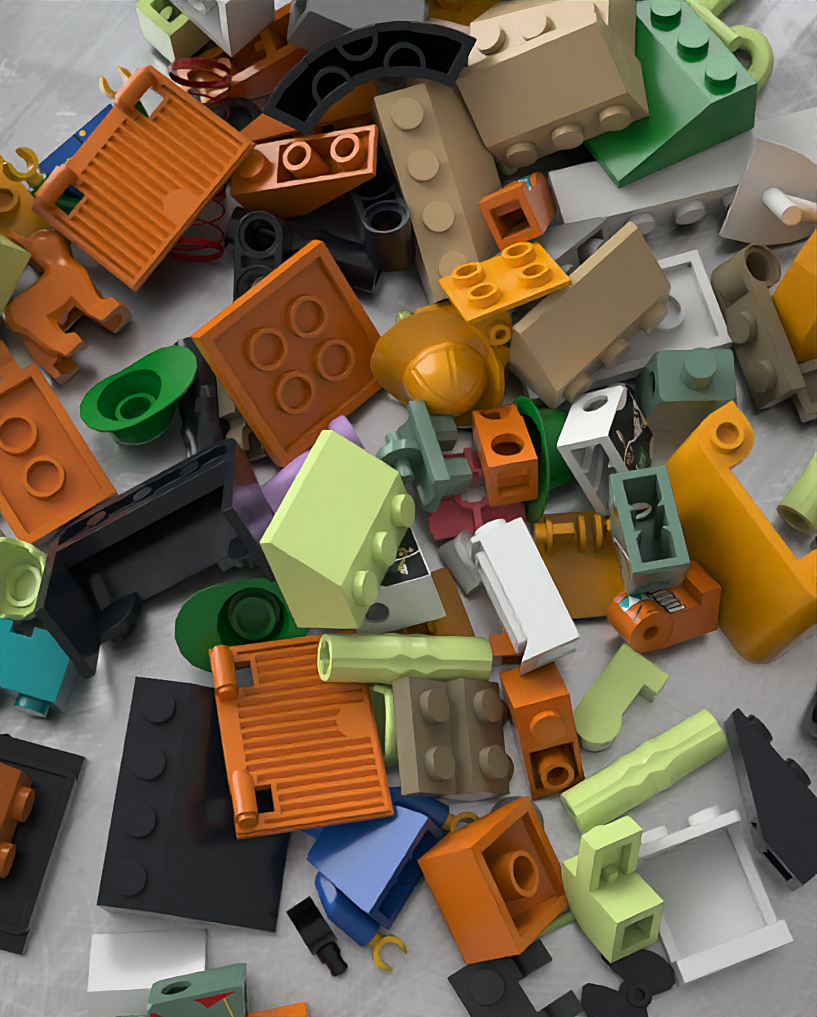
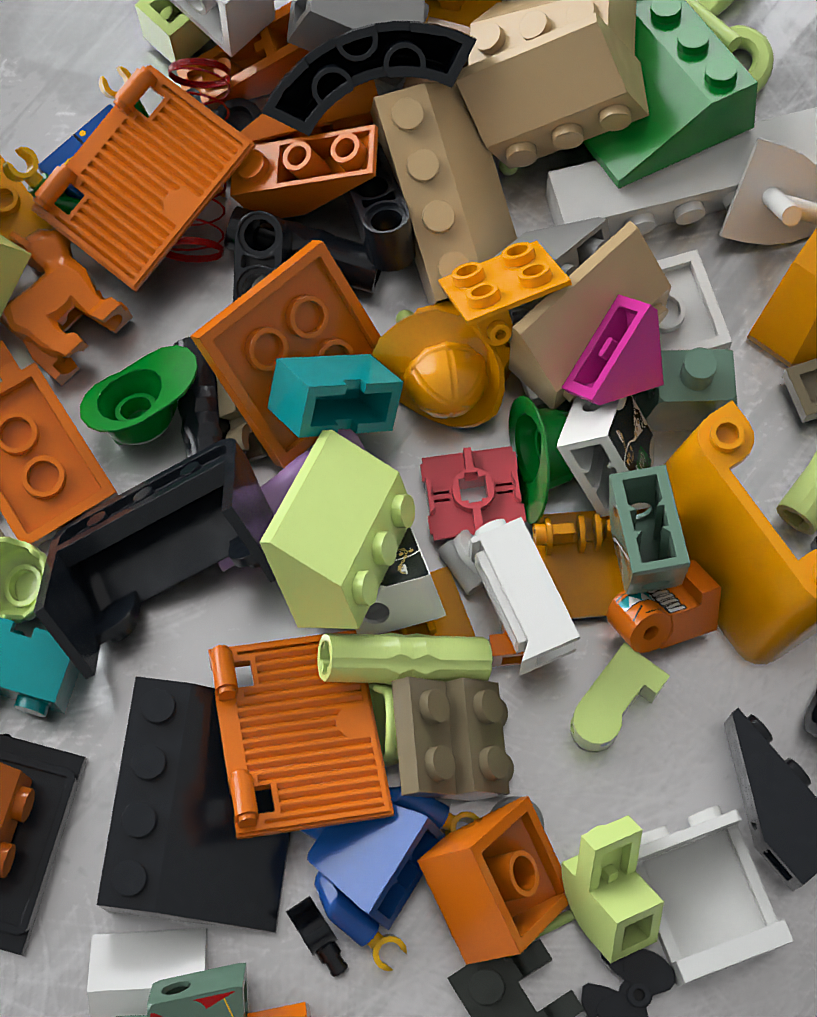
(233, 616): green piece -> none
(334, 394): none -> teal brick
(417, 455): sand green hips -> none
(505, 455): orange leg -> none
(519, 210): orange leg -> none
(543, 729): orange slope -> none
(620, 356): none -> dark pink slope
(645, 771): yellowish green axle -> none
(755, 326): dark tan plate -> none

